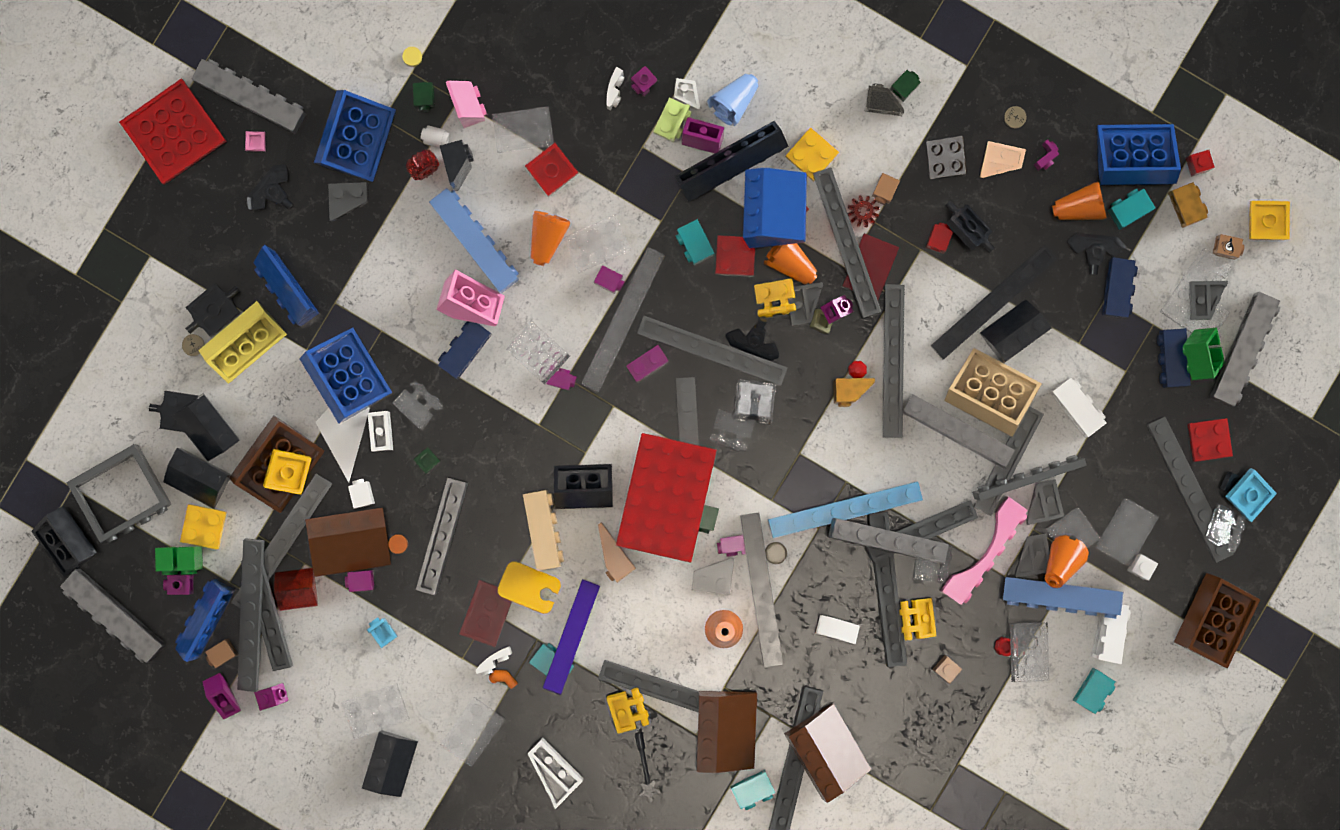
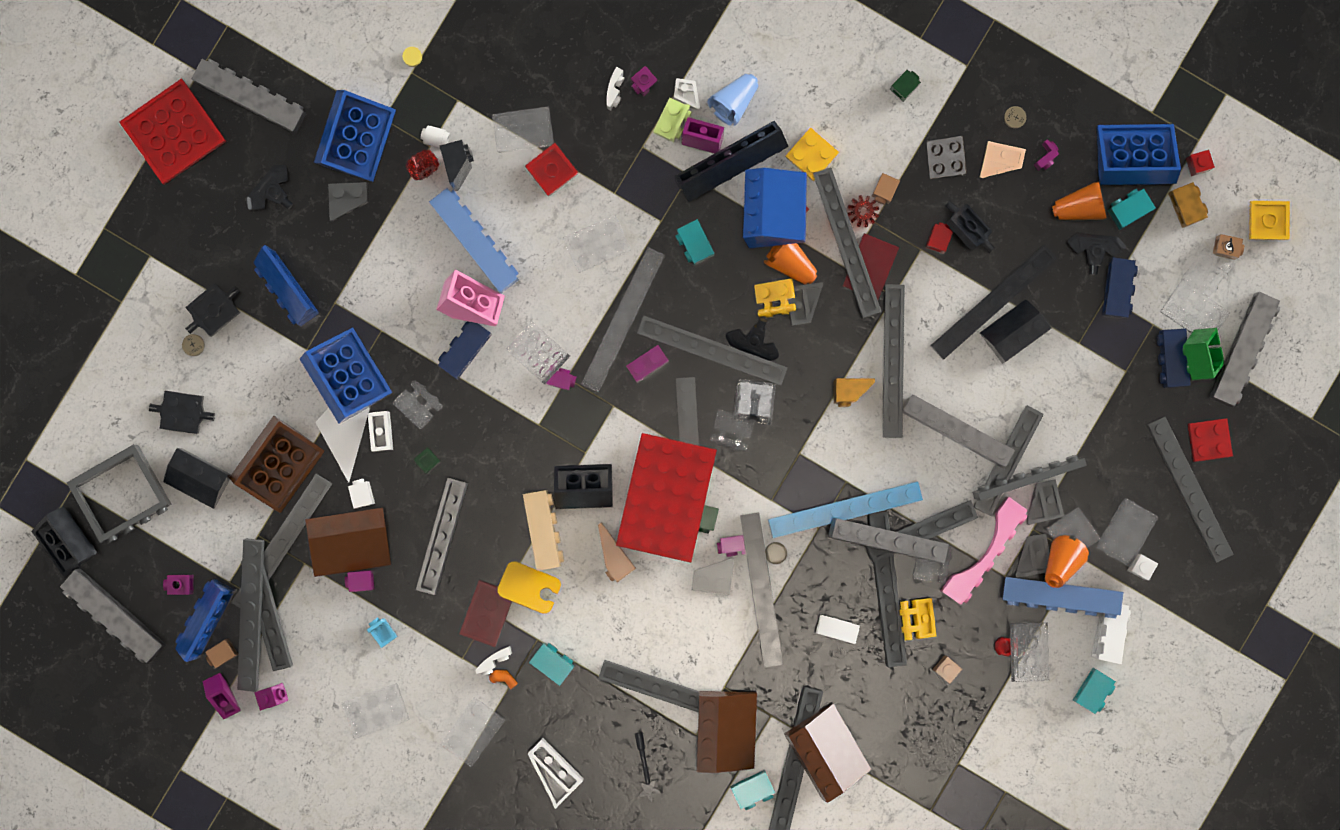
(176, 559): green piece -> none
(203, 526): yellow plate -> none
(205, 427): black slope -> none
(242, 342): light yellow slope -> none
(255, 141): bright pink tile -> none
(287, 472): yellow plate -> none
(295, 589): clear red slope -> none
(389, 764): black slope -> none
(398, 544): orange tile -> none
(423, 96): dark green brick -> none
(466, 103): bright pink slope -> none
(546, 236): orange cone -> none
(571, 637): dark purple tile -> none
(609, 280): magenta brick -> none
(622, 713): yellow plate -> none
(720, 620): orange cone -> none
(734, 256): red plate -> none
(820, 322): olive plate -> none
(841, 306): magenta brick -> none
(857, 369): red tile -> none
(882, 101): clear smoke slope -> none
(992, 392): tan slope -> none
(1078, 407): white brick -> none
(1204, 298): dark grey wing -> none
(1217, 620): reddish brown slope -> none
(1220, 527): clear plate -> none
(1230, 481): black plate -> none
(1251, 495): medium azure plate -> none

